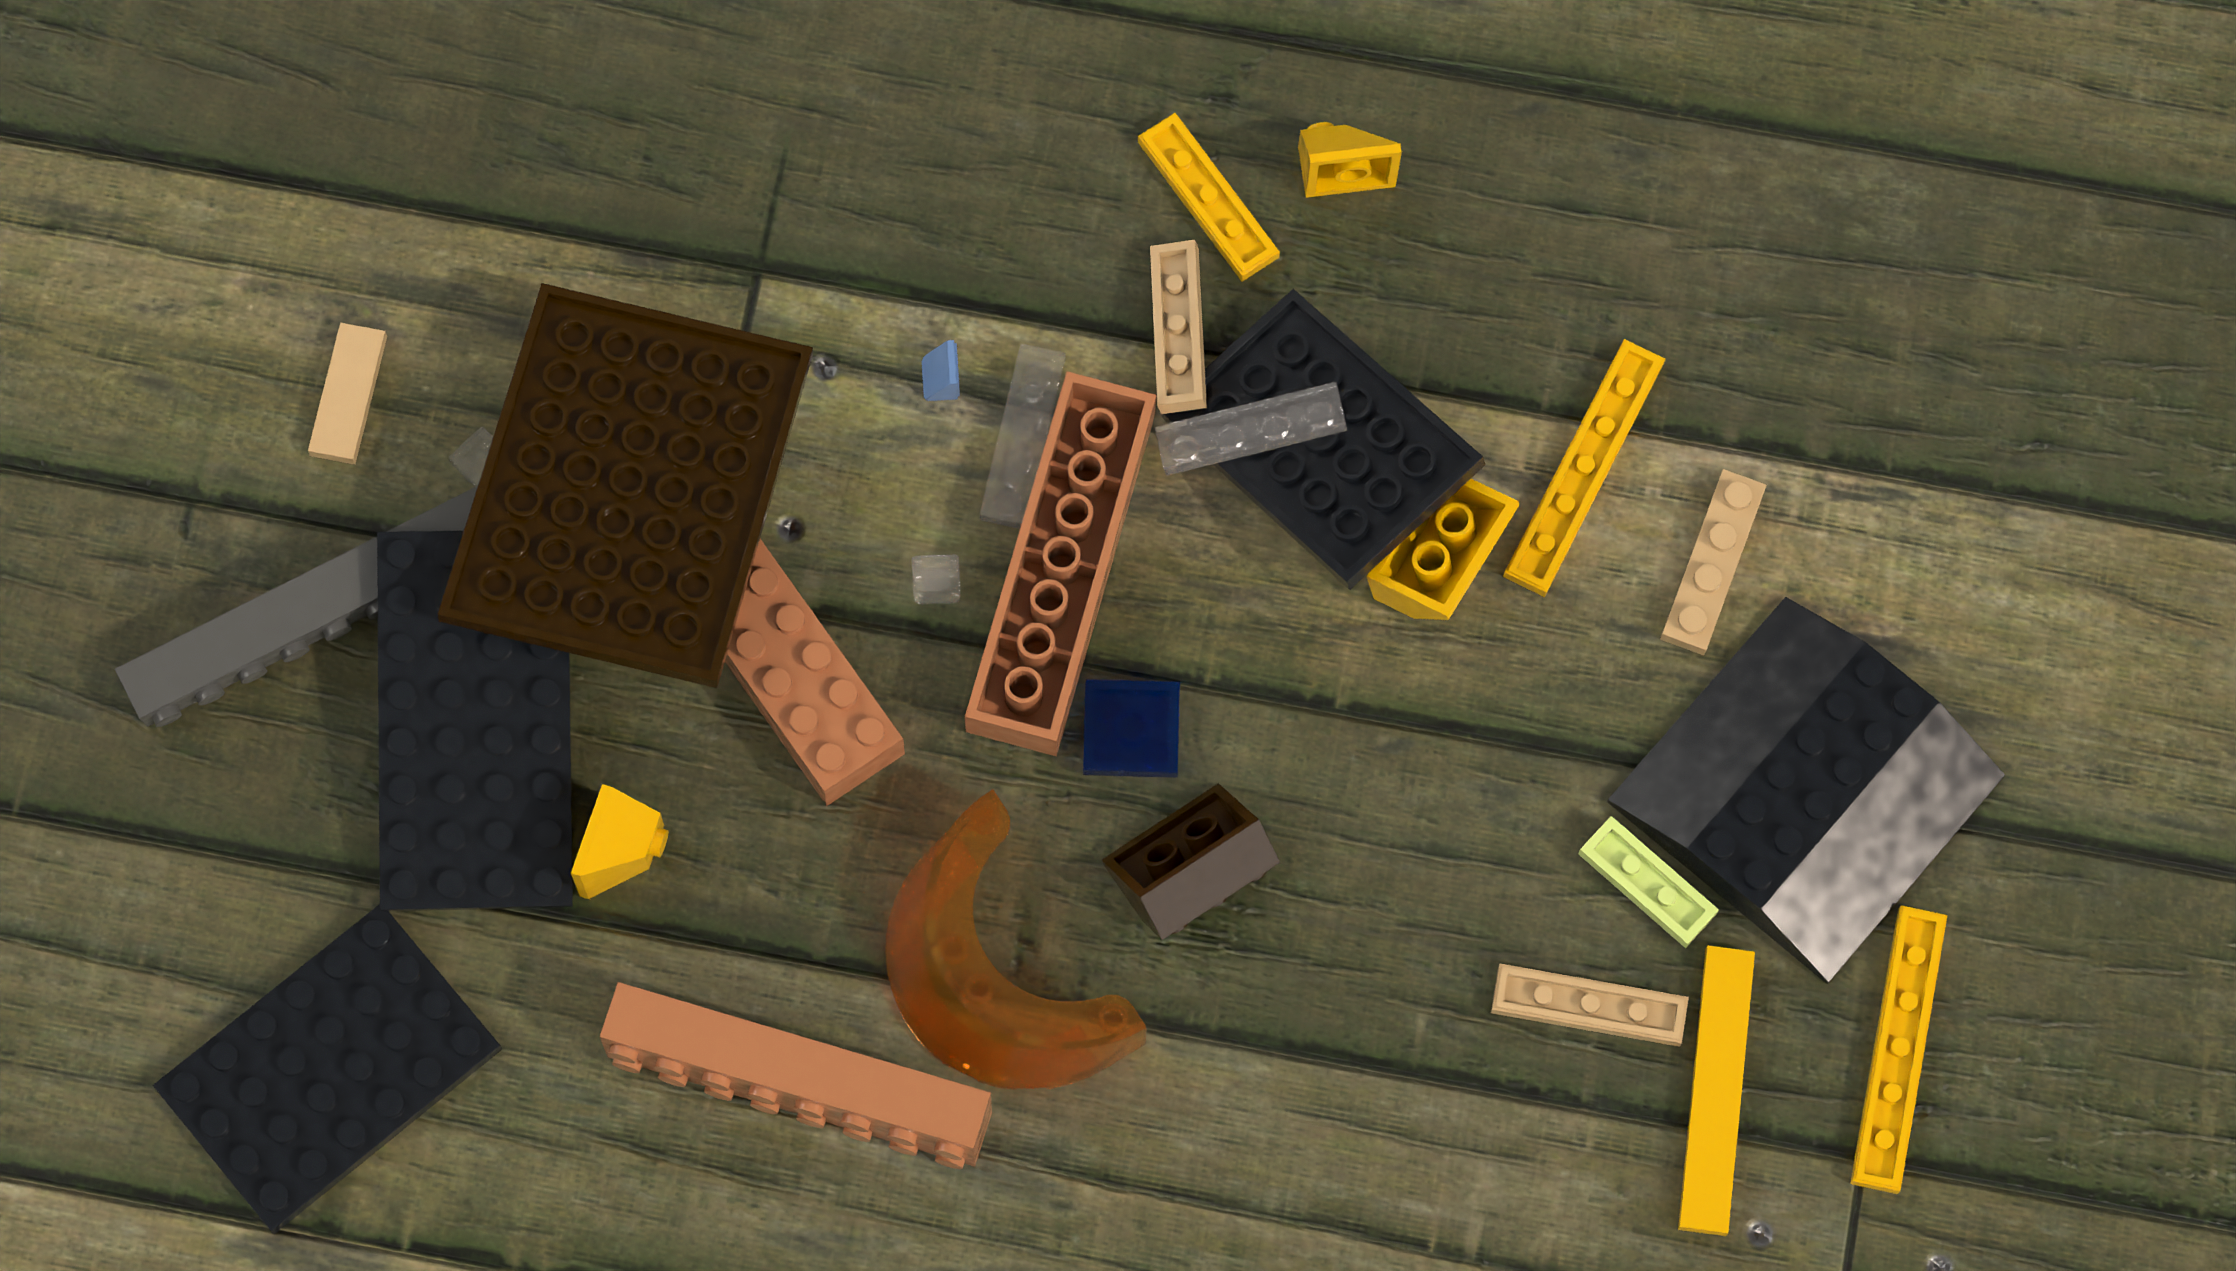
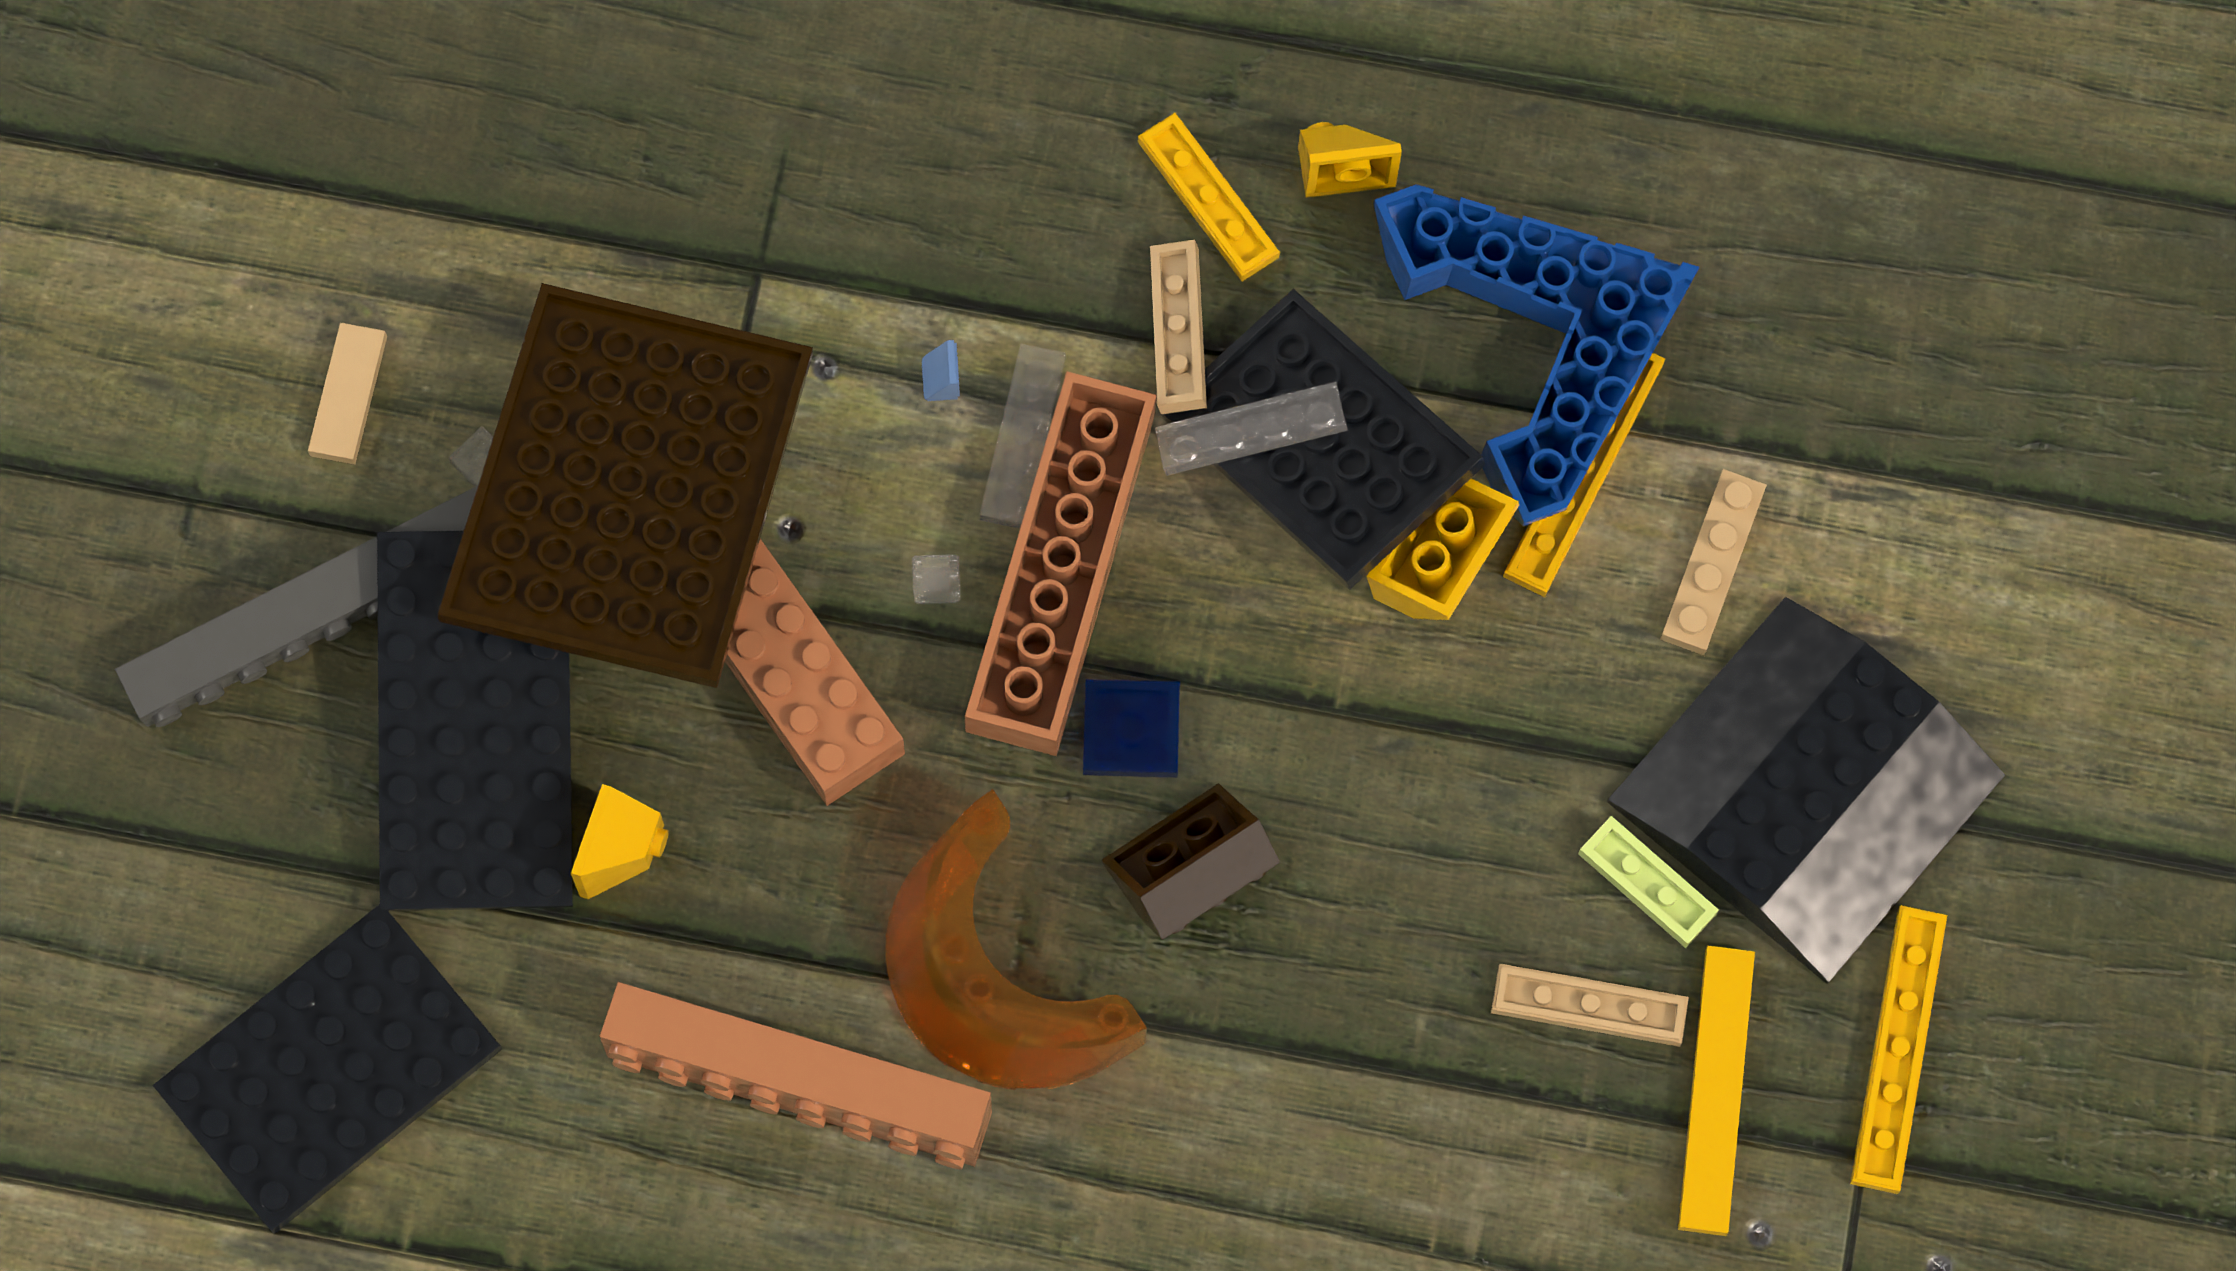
(1598, 293): none -> blue wedge

